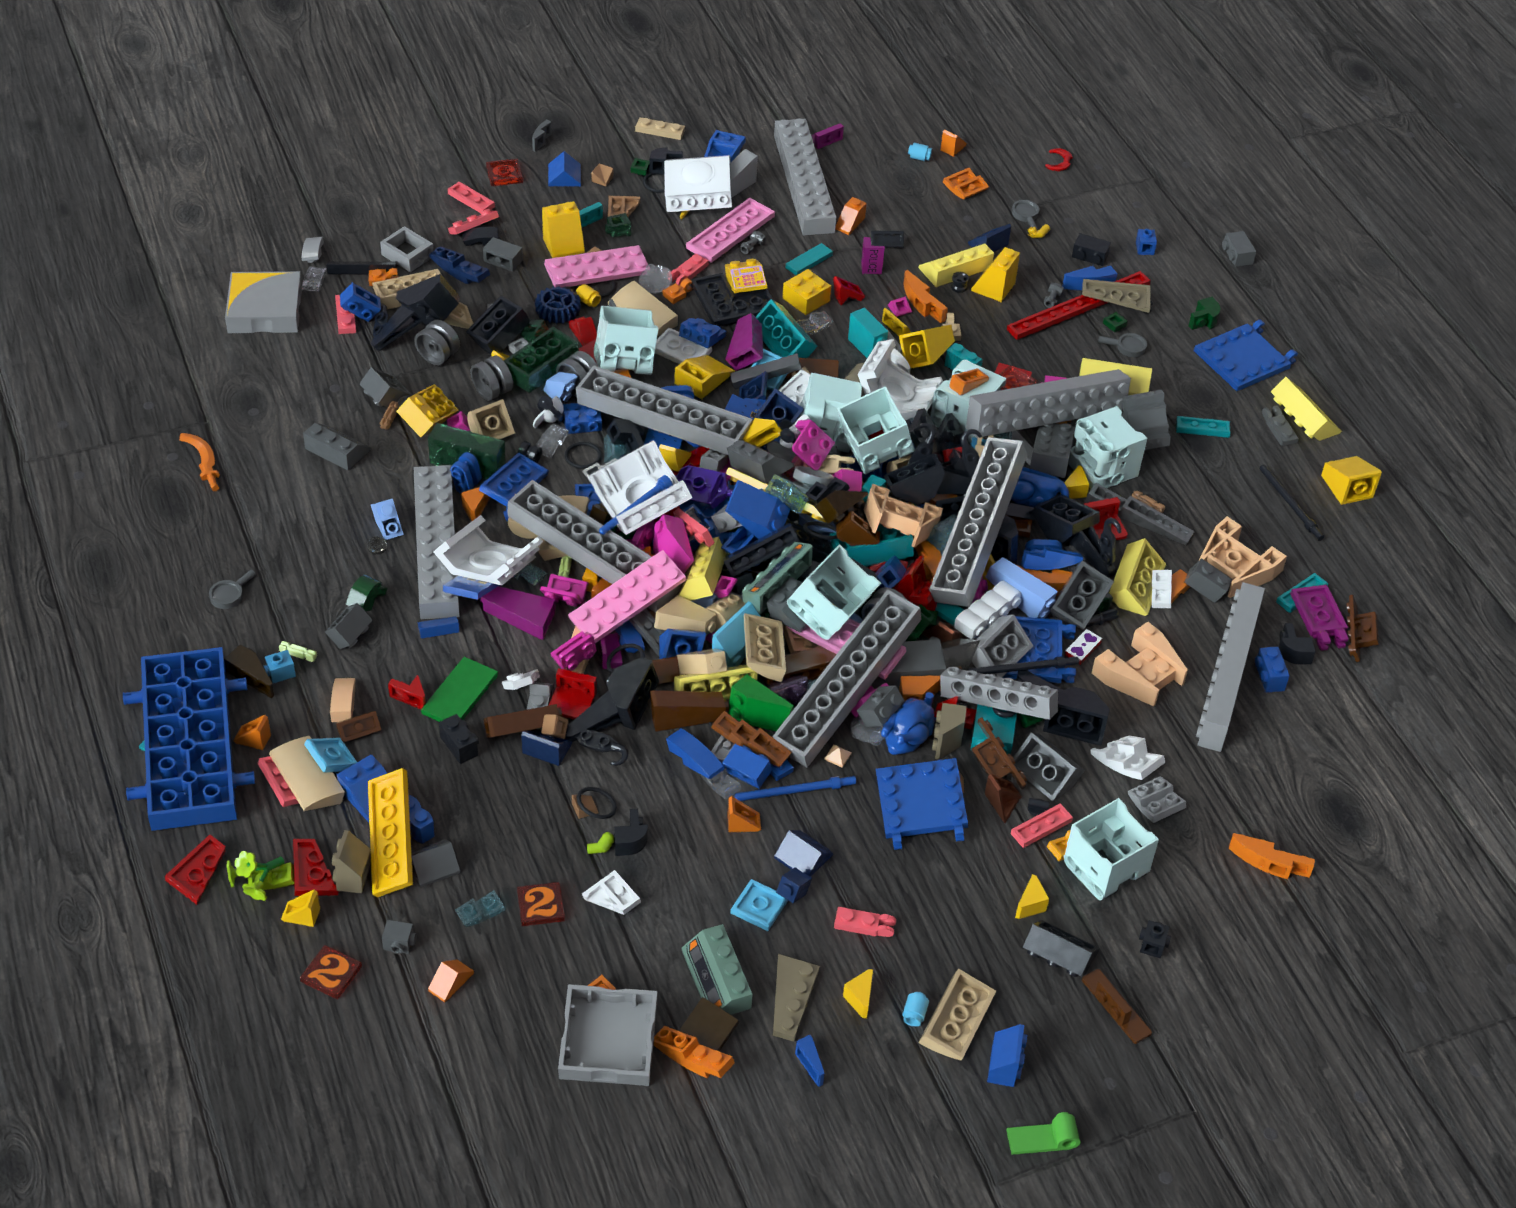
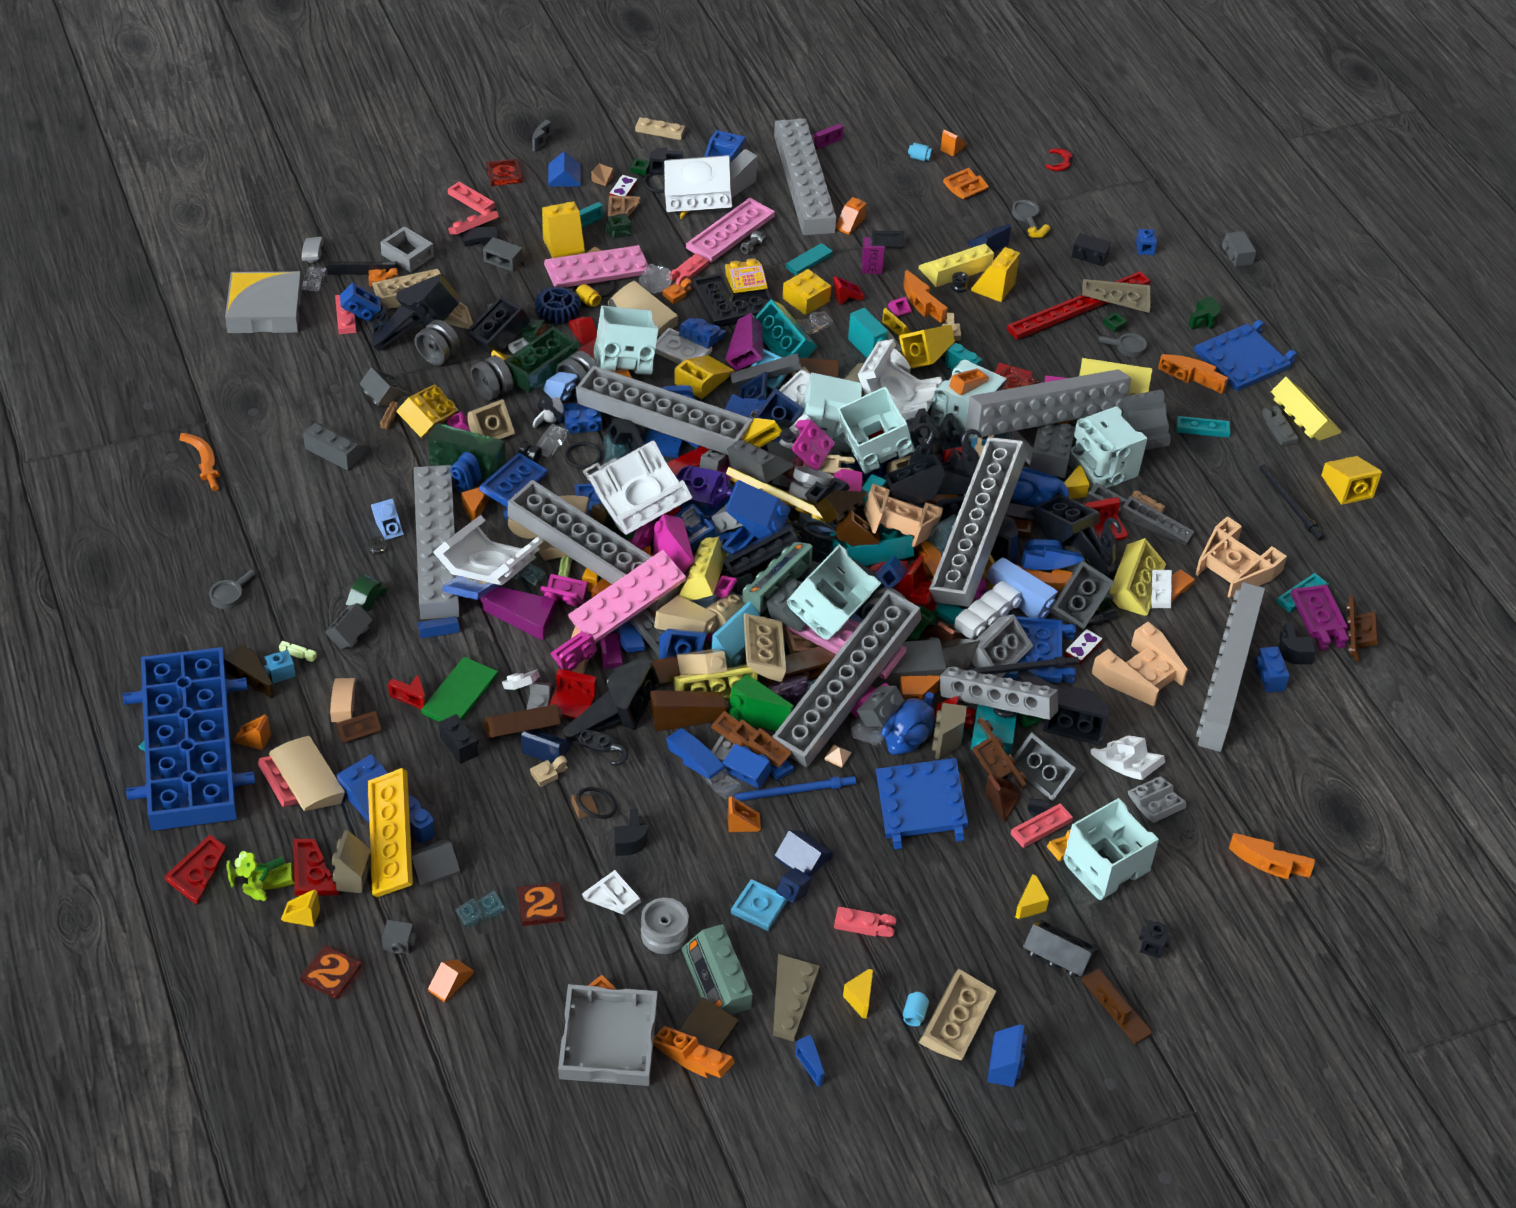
(330, 754): medium azure tile -> none
(456, 266): dark blue slope -> none
(547, 772): none -> tan plate
(554, 726): medium nougat slope -> none
(603, 844): lime arm -> none
(620, 648): black piece -> none
(624, 186): none -> tile
(663, 483): blue piece -> none
(664, 925): none -> light grey wheel
(674, 457): yellow slope -> none
(694, 528): coral plate -> none
(787, 493): clear light blue slope -> none
(1043, 1138): bright green door -> none
(1054, 289): dark grey bar -> none
(1074, 279): blue slope -> none
(1193, 369): none -> orange slope
(1208, 580): dark grey brick -> none

